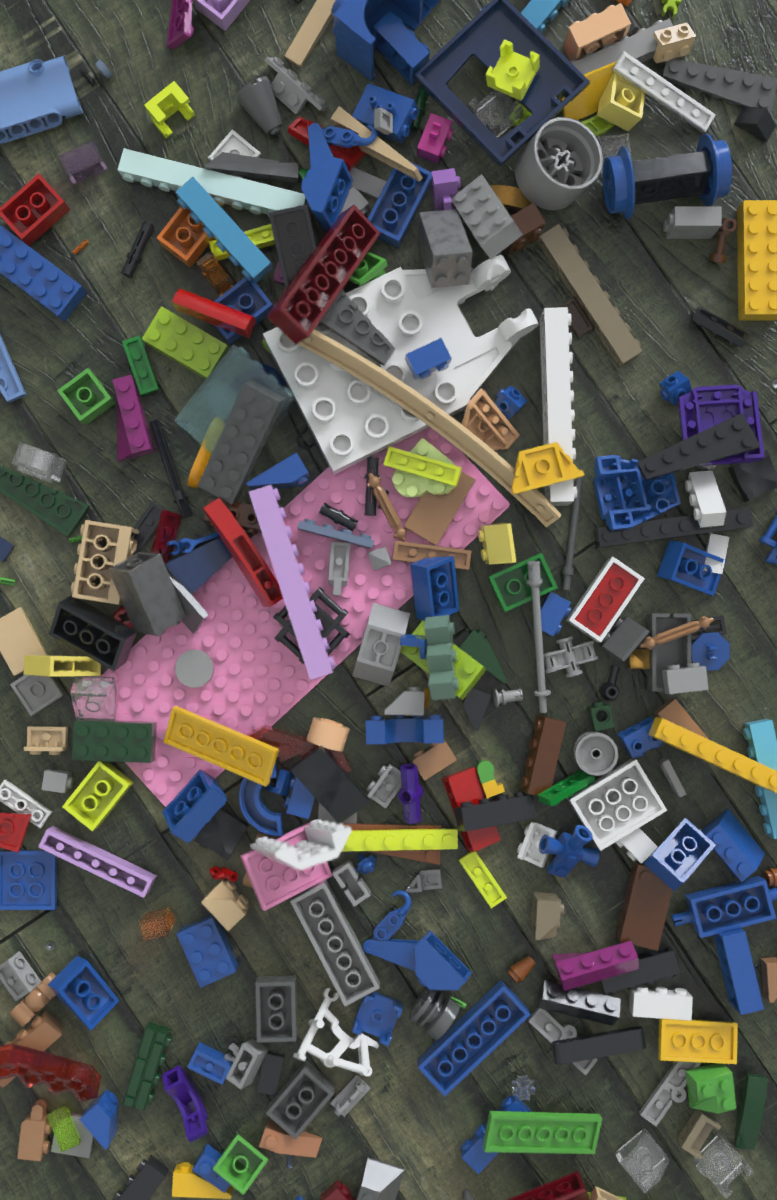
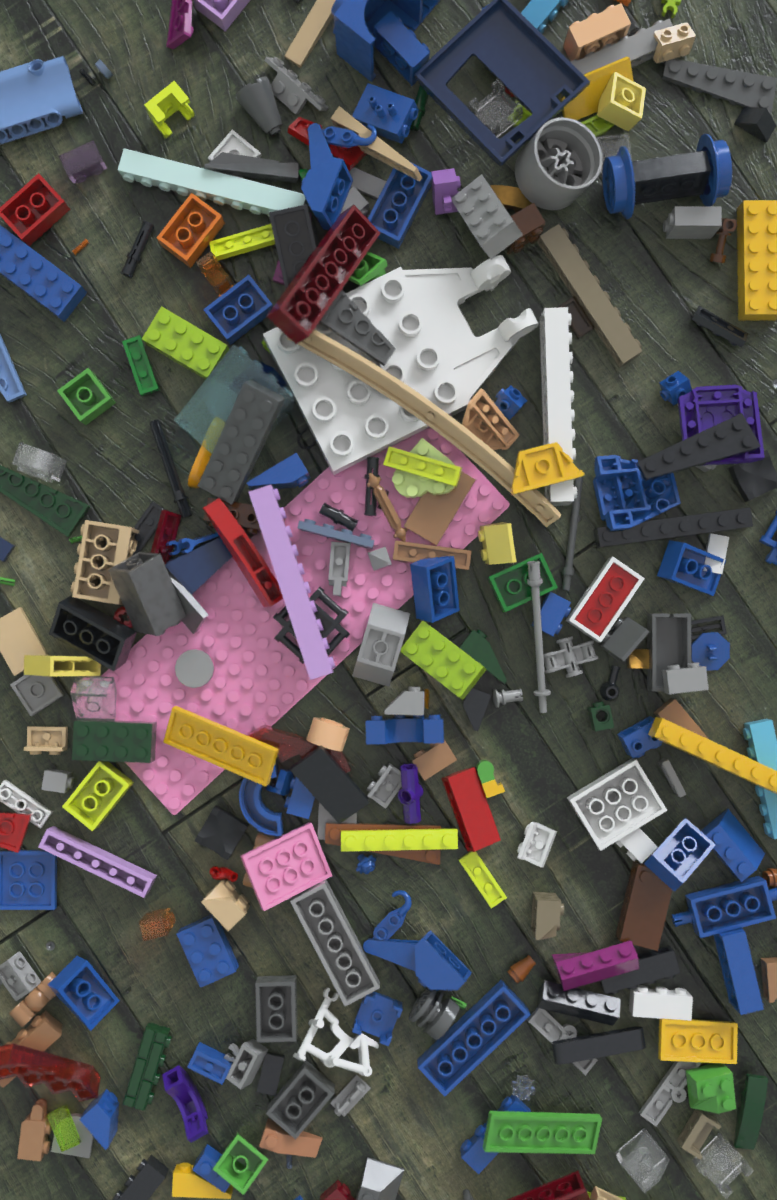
(132, 426): magenta wedge -> none
(194, 806): blue brick -> none
(213, 312): red brick -> none
(224, 230): dark azure brick -> none
(323, 844): white slope -> none
(356, 887): light grey piece -> none
(383, 121): light grey plate -> none
(415, 641): blue tile -> none
(427, 880): flat silver slope -> none
(428, 359): blue brick -> none
(434, 138): dark pink brick -> none
(441, 657): sand green brick -> none
(444, 248): flat silver brick -> none
(495, 812): black brick -> none
(513, 72): neon yellow panel -> none
(543, 755): reddish brown brick -> none
(566, 788): green plate -> none
(569, 851): blue brick -> none
(591, 741): light grey wheel -> none
(663, 92): white tile -> none
(677, 632): medium nougat wheel -> none
(705, 499): white brick -> none

